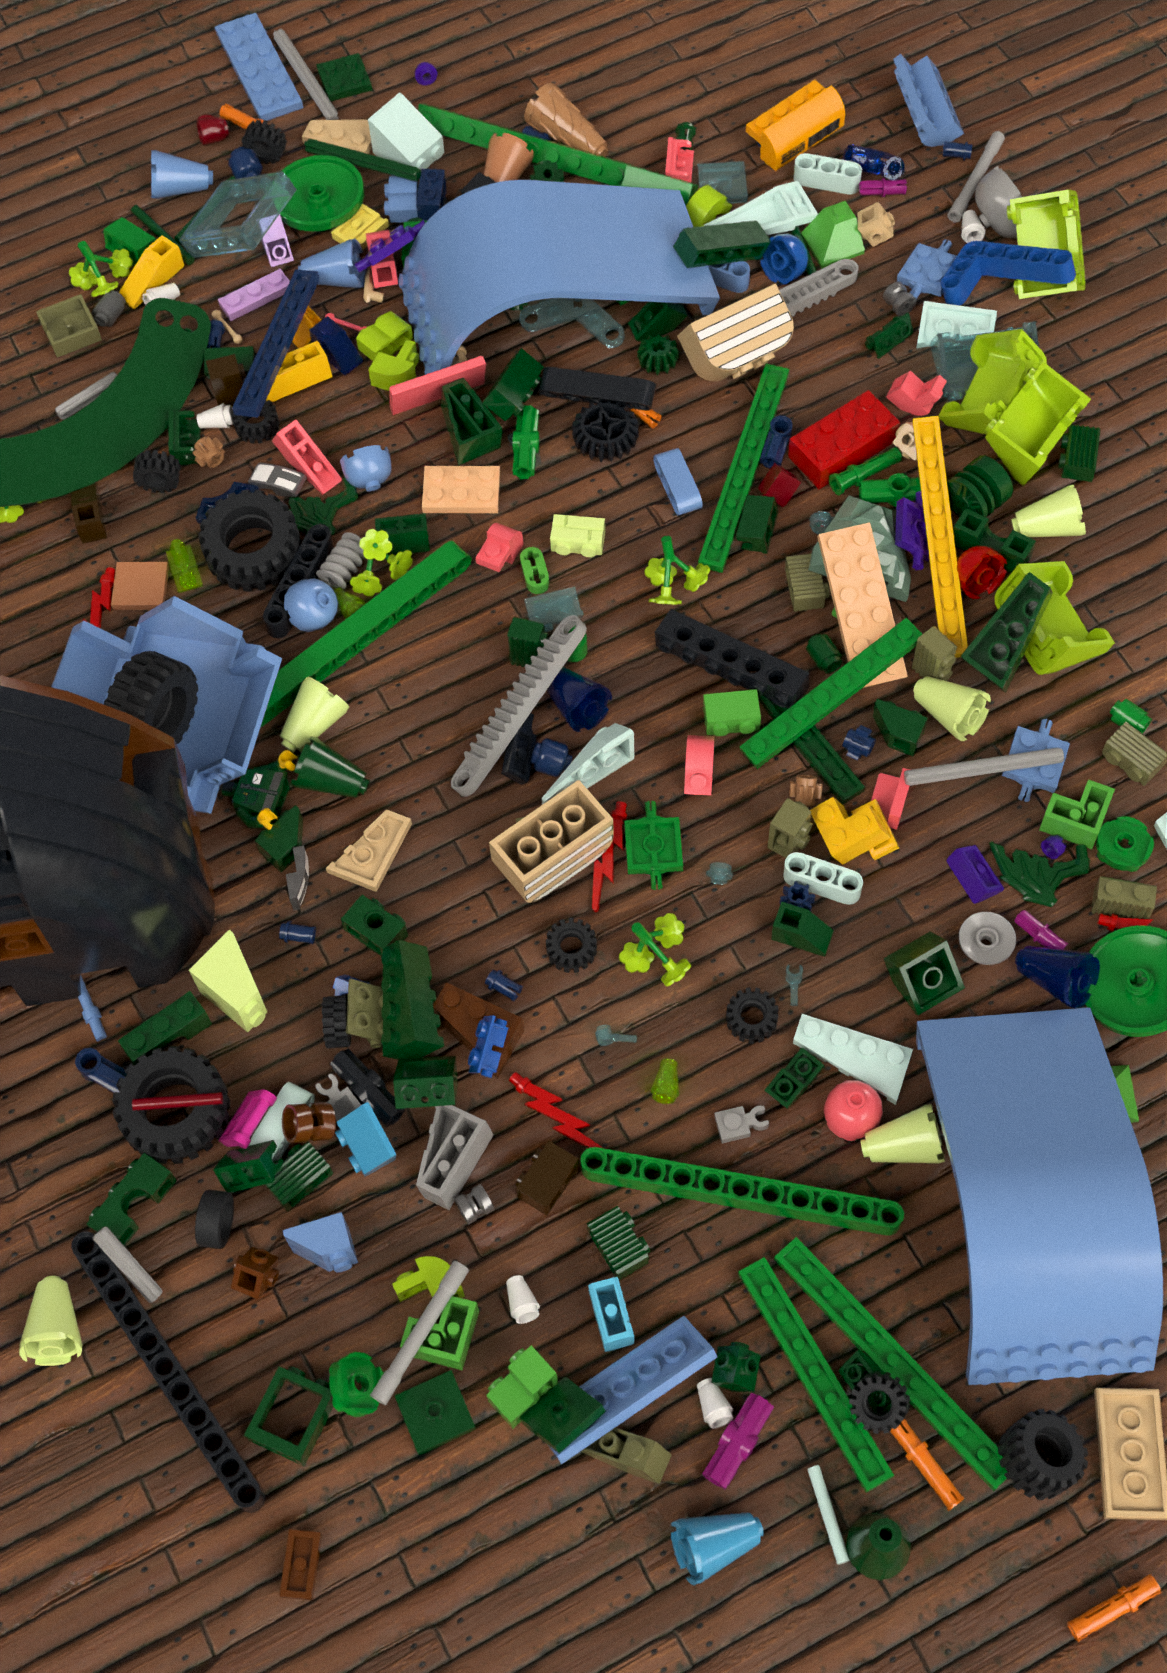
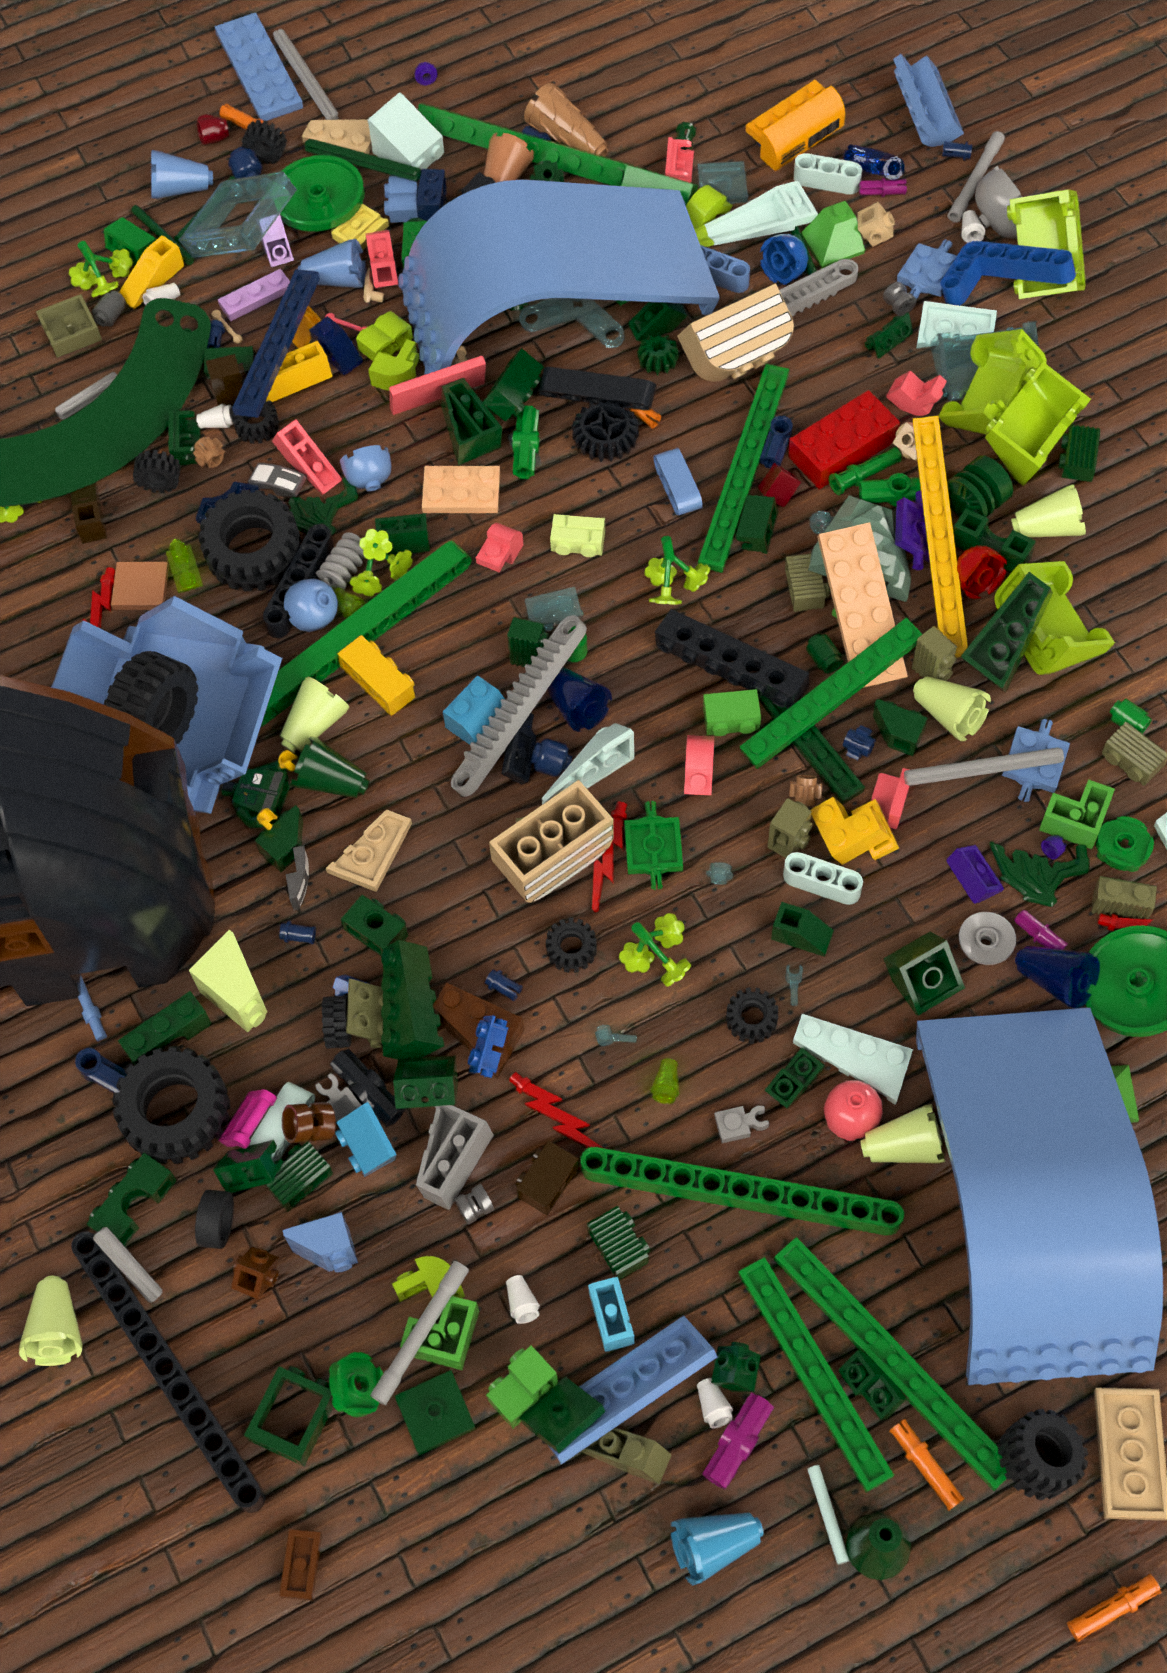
(177, 1101): dark red bar -> none
(344, 77): dark green plate -> none
(377, 675): none -> yellow brick
(381, 249): dark purple plate -> none
(472, 709): none -> dark azure slope
(539, 569): bright green beam -> none
(721, 243): dark green brick -> none
(798, 896): dark blue gear -> none
(866, 1415): black tyre -> none

